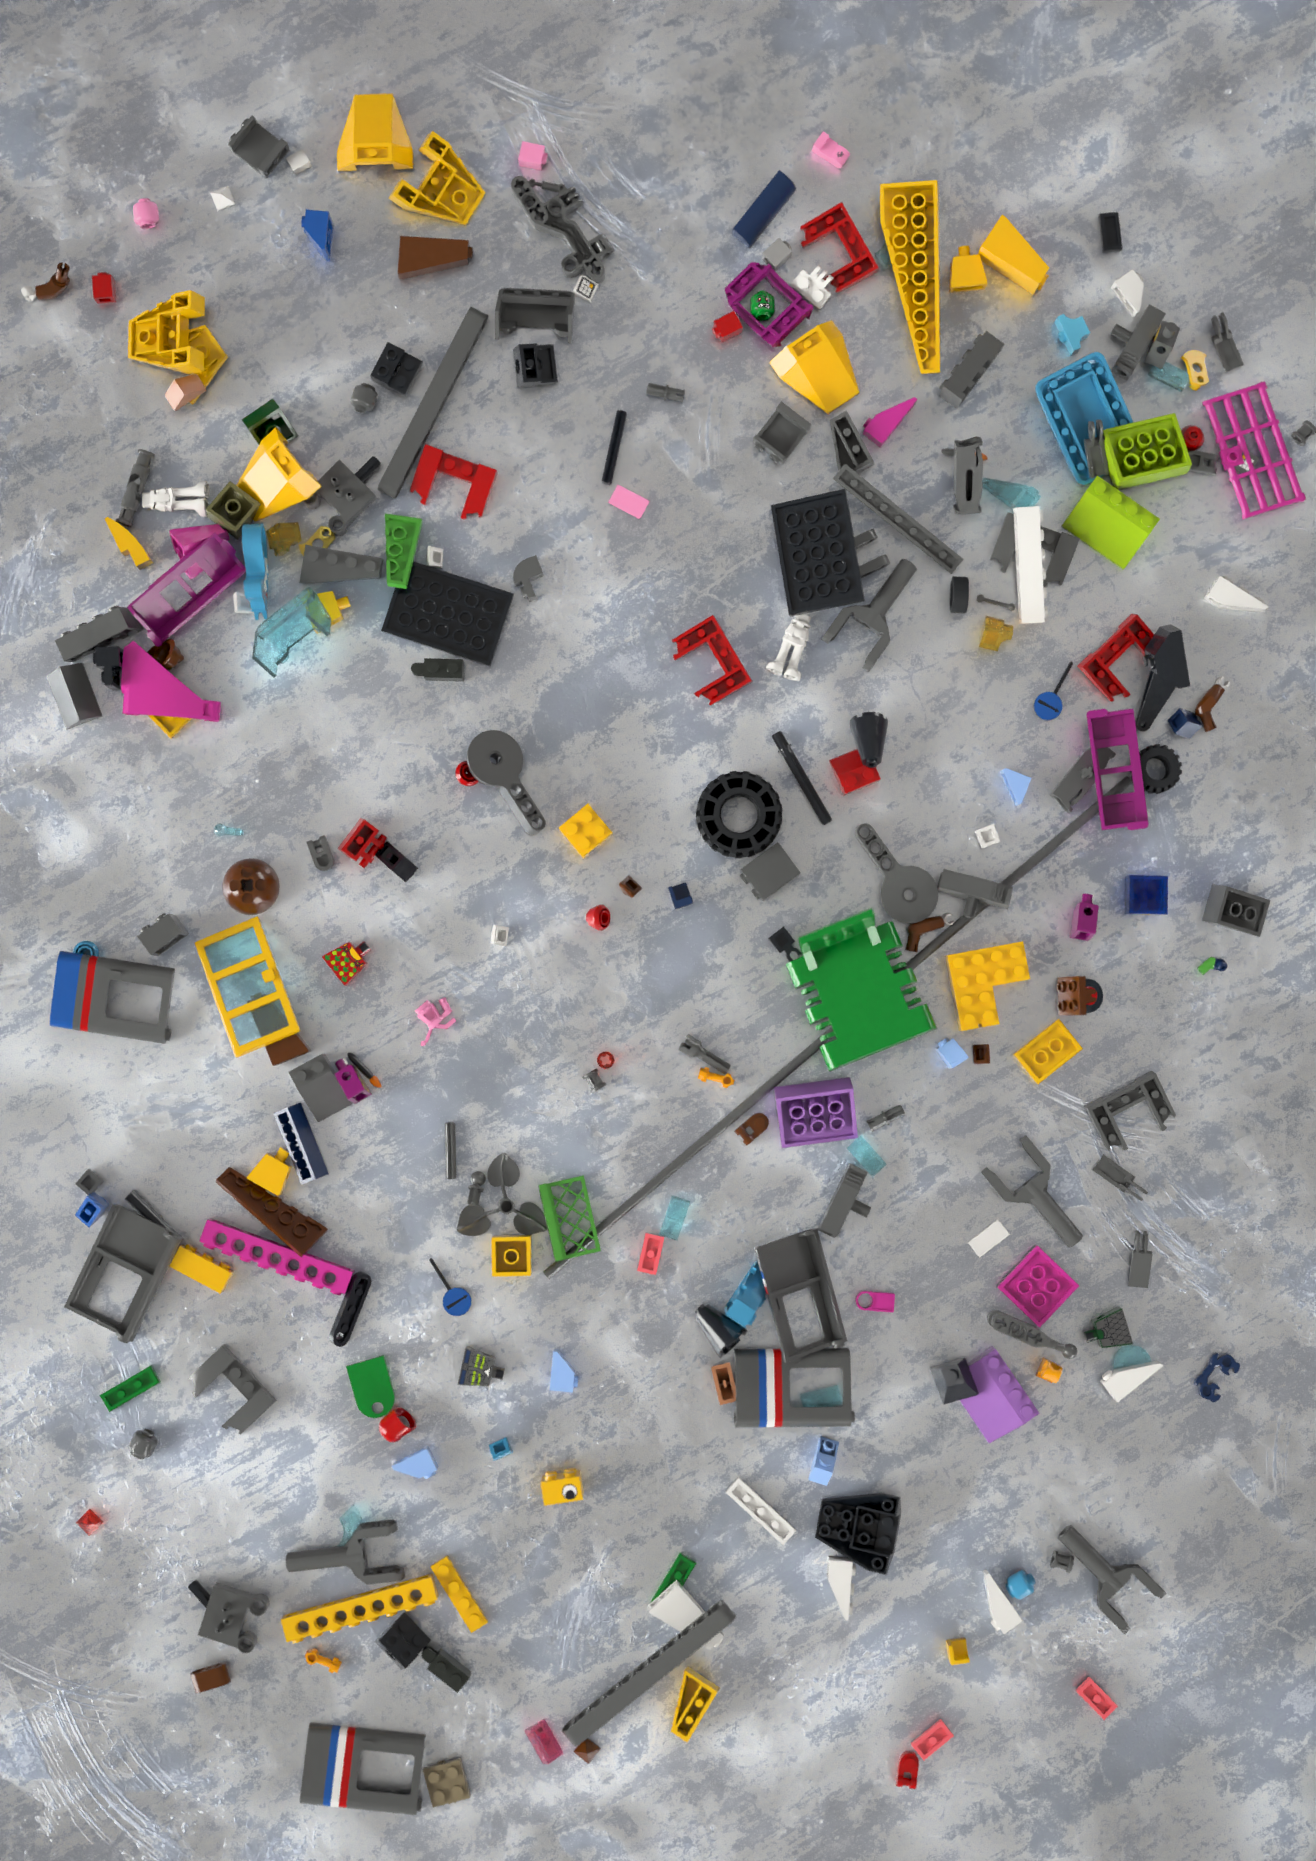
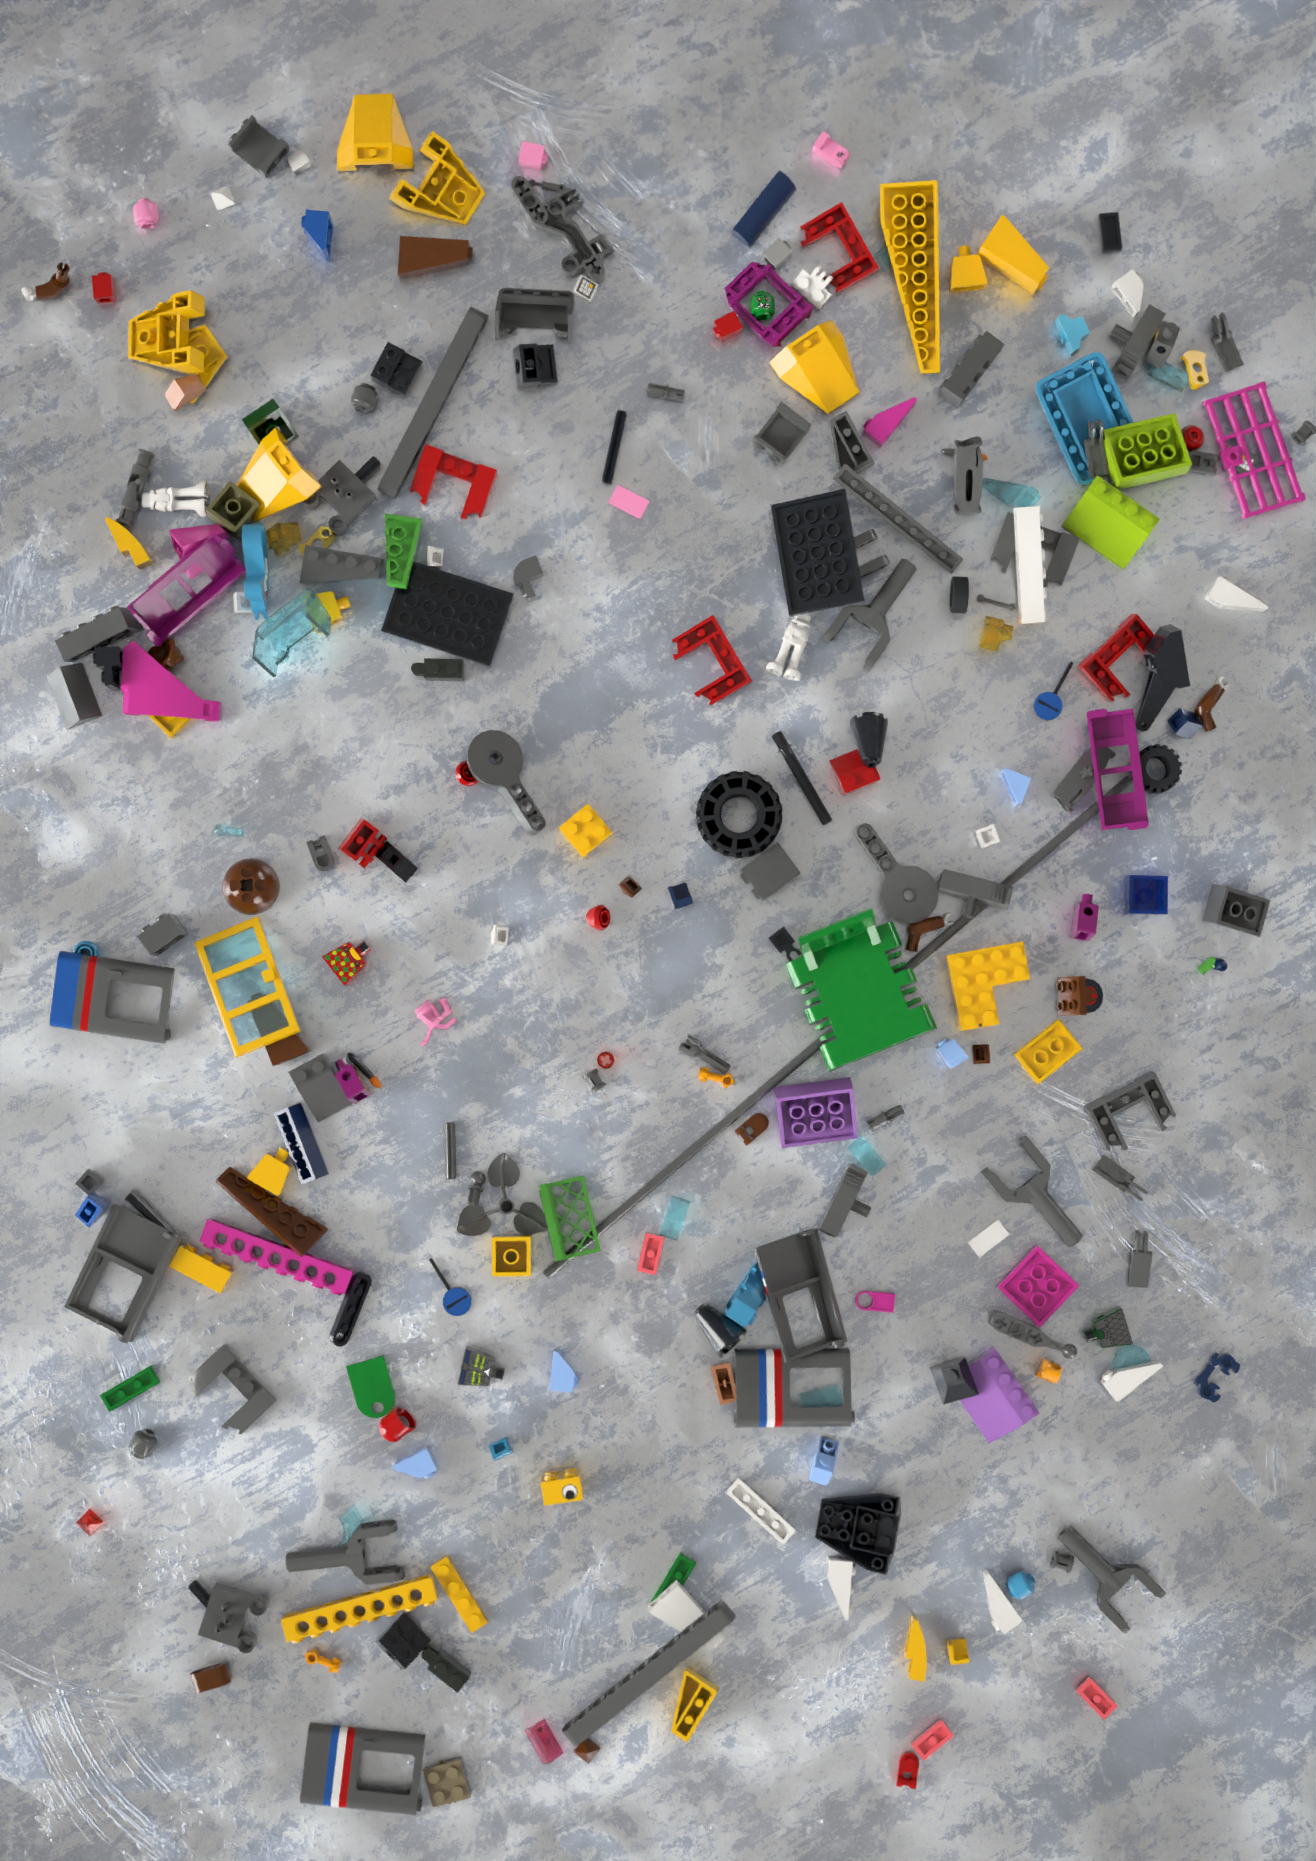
(916, 1651): none -> yellow slope

